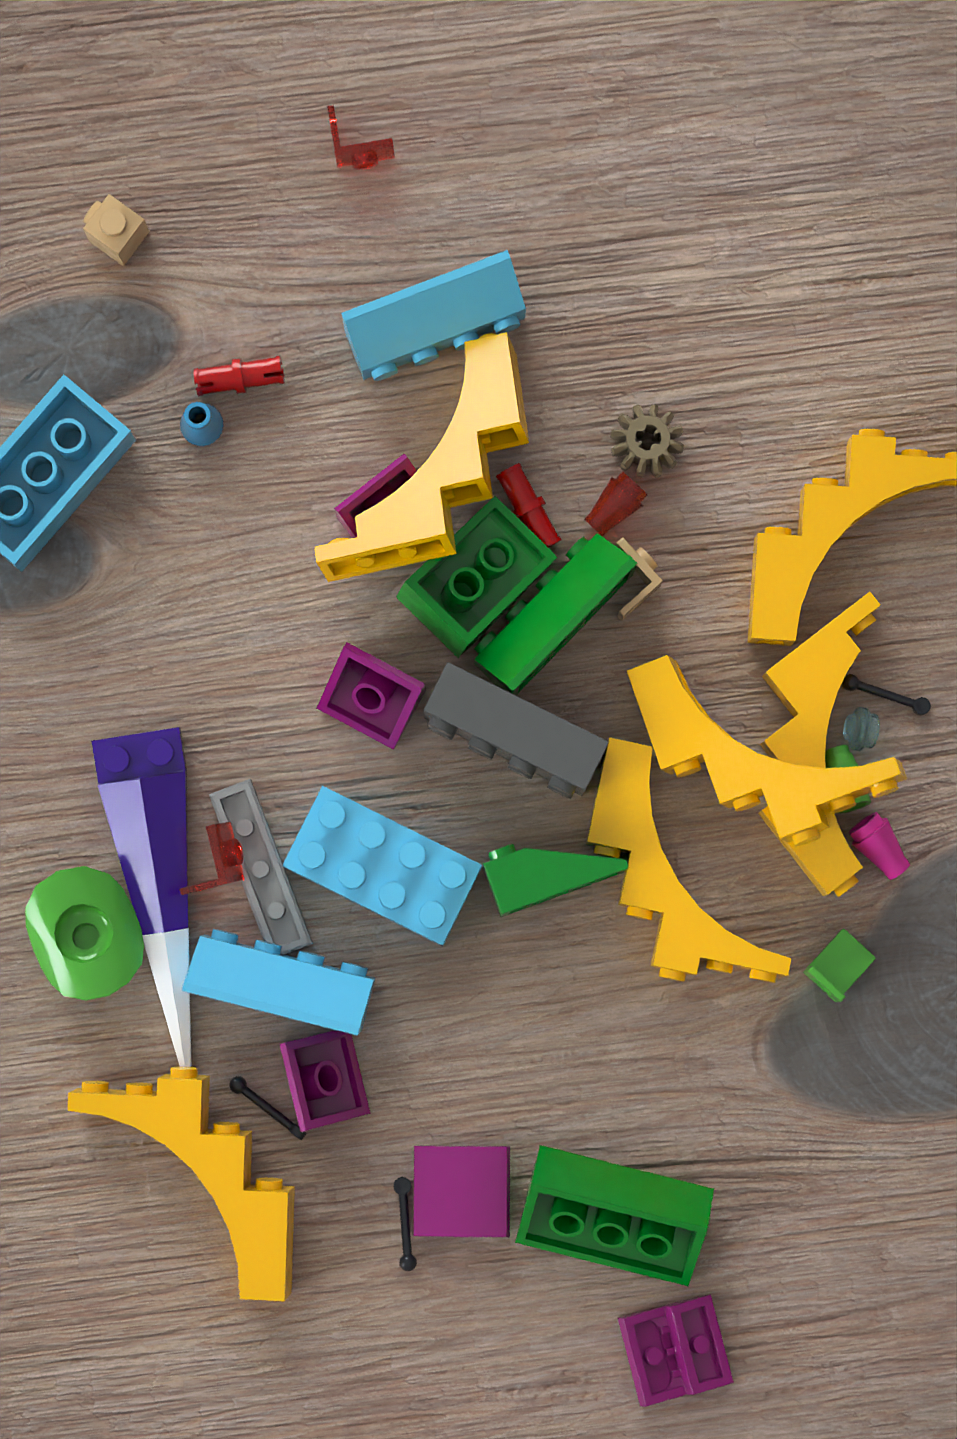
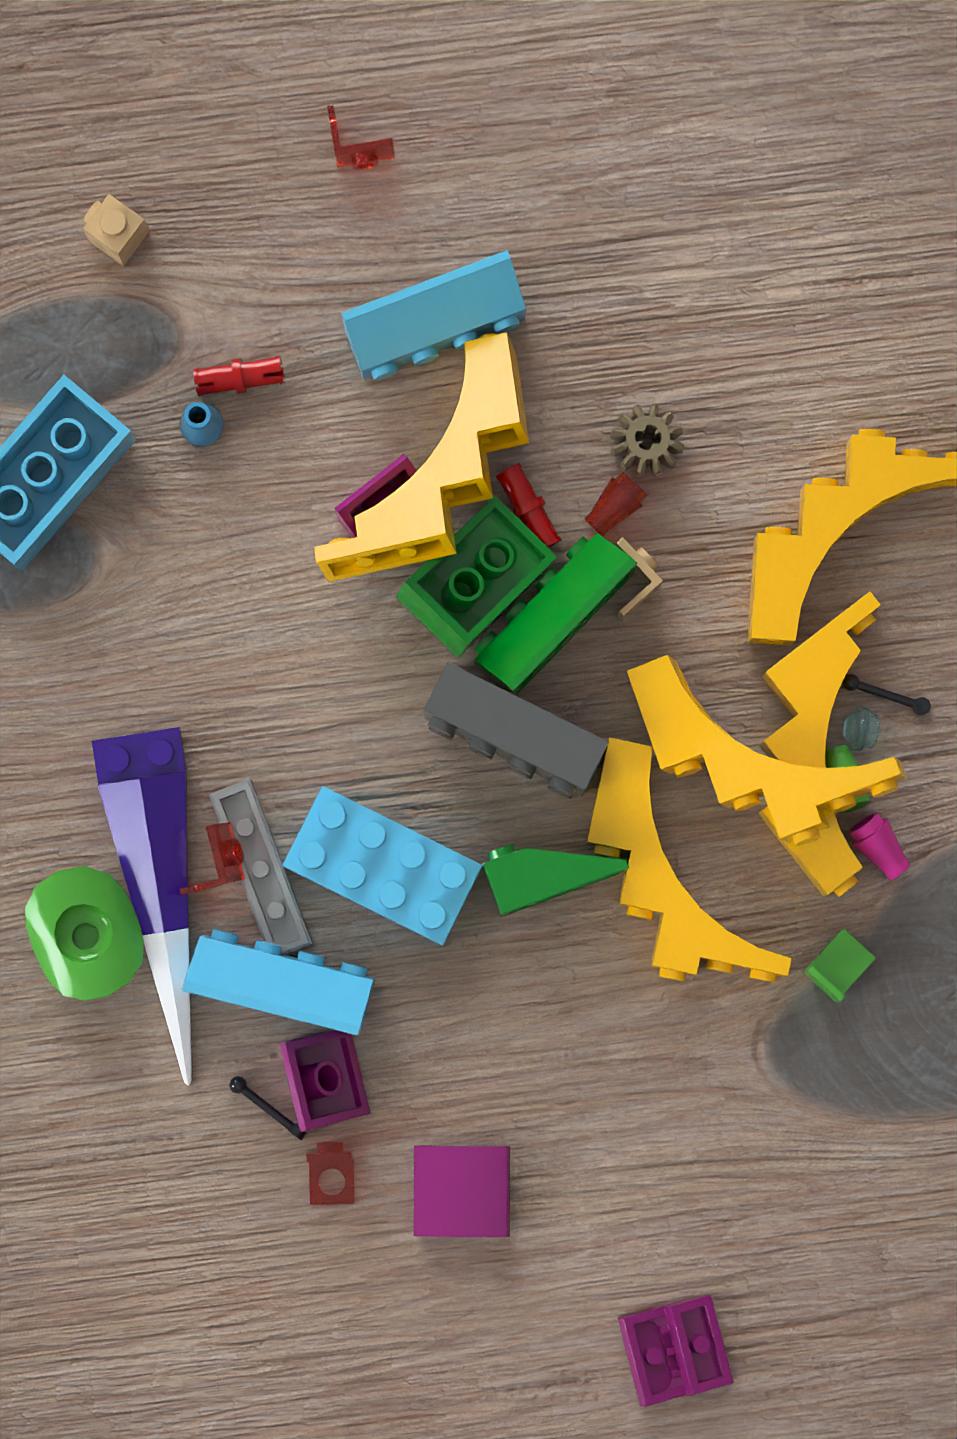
(178, 1116): yellow arch -> none
(330, 1156): none -> clear red bracket
(371, 696): magenta slope -> none
(402, 1187): black hinge -> none
(615, 1215): green slope -> none

